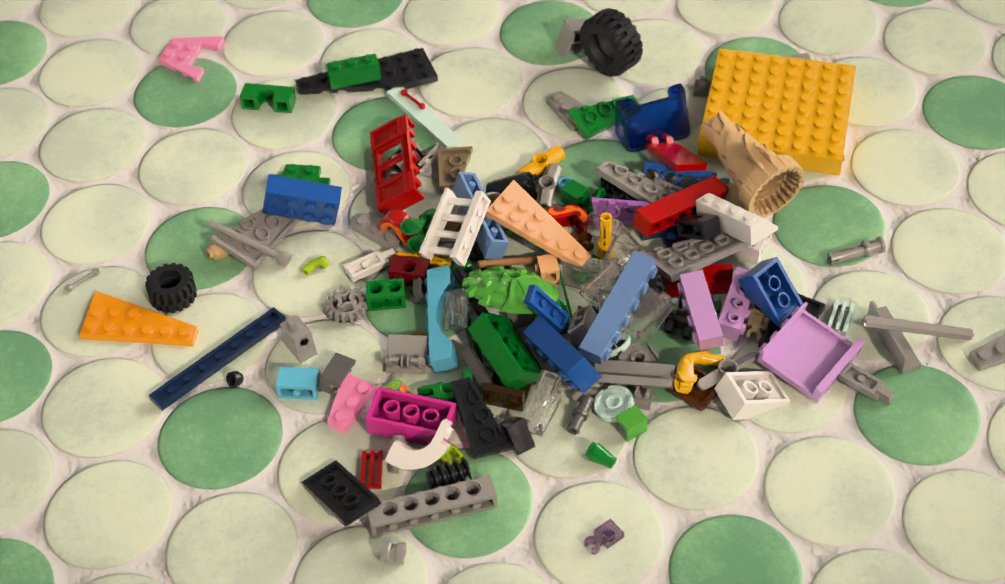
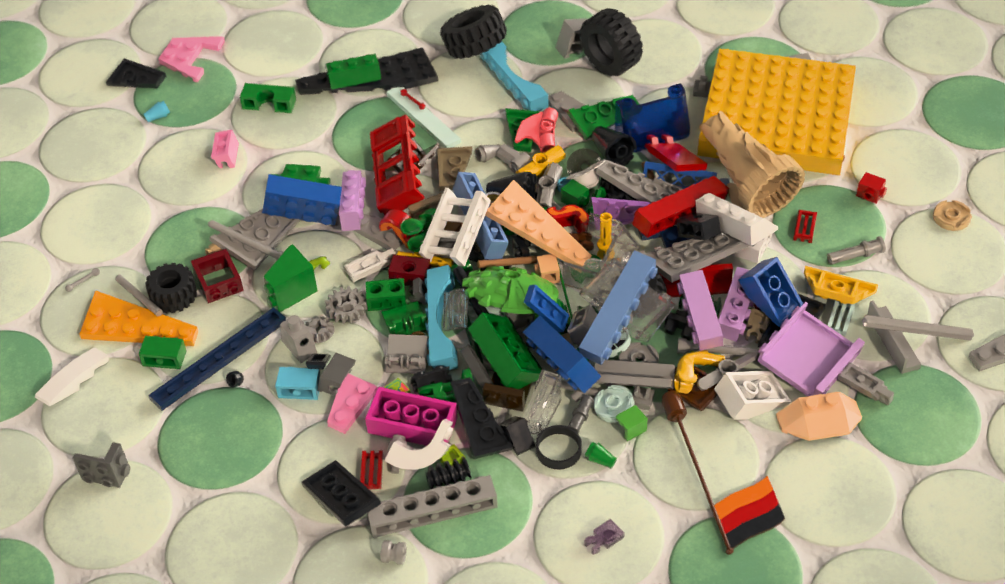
(68, 379): none -> white slope
(107, 471): none -> dark grey bracket
(135, 75): none -> black wing
(140, 296): none -> light grey bar
(157, 111): none -> medium azure cone
(162, 352): none -> green brick
(213, 263): none -> dark red window
(225, 148): none -> bright pink hinge
(289, 280): none -> green slope
(318, 361): none -> black tile
(325, 332): none -> light grey gear
(352, 200): none -> lavender brick
(405, 319): none -> green hinge
(420, 207): none -> dark tan tile
(438, 374): none -> black hinge
(473, 31): none -> black tyre
(486, 152): none -> light grey cone
(513, 158): none -> light grey piece
(514, 119): none -> green wing
(520, 246): none -> black bracket
(529, 94): none -> medium azure arch
(539, 129): none -> coral pin
(562, 464): none -> black tyre
(581, 157): none -> clear smoke dish
(587, 176): none -> white piece
(614, 145): none -> black cone
(685, 346): none -> light grey piece
(741, 513): none -> flag
(804, 236): none -> red tile
(820, 416): none -> light nougat wedge
(837, 286): none -> yellow wing
(871, 188): none -> red brick
(952, 215): none -> tan tile

